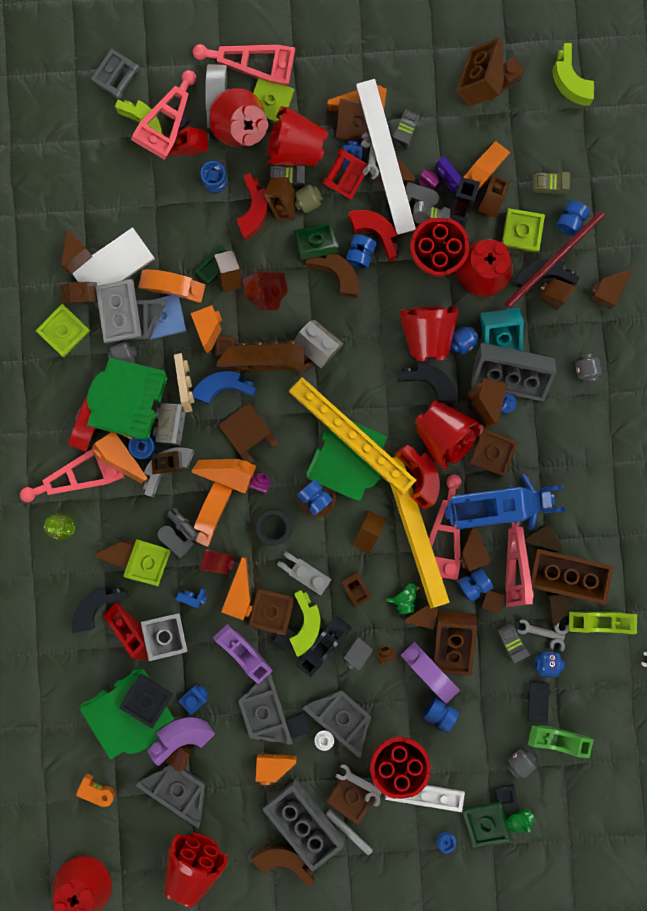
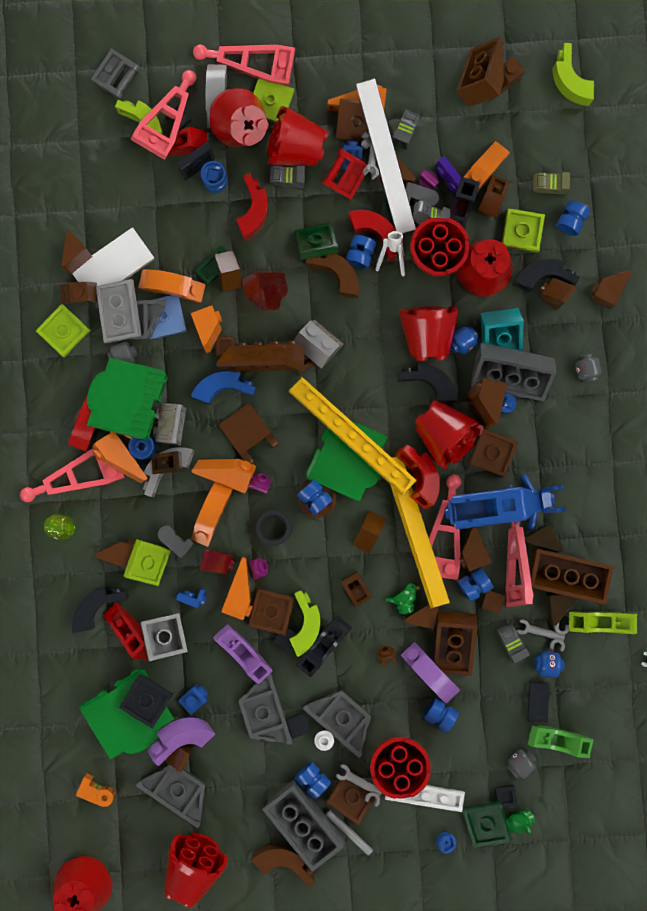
(182, 524): dark grey axle -> none
(184, 382): tan plate -> none
(195, 161): none -> black plate
(258, 568): none -> magenta plate
(272, 767): orange slope -> none
(281, 198): reddish brown slope -> none
(306, 574): light grey hinge -> none
(308, 198): olive head -> none
(312, 780): none -> blue wheel
(357, 653): dark grey slope -> none
(395, 244): none -> white plant
(556, 258): dark red piece -> none

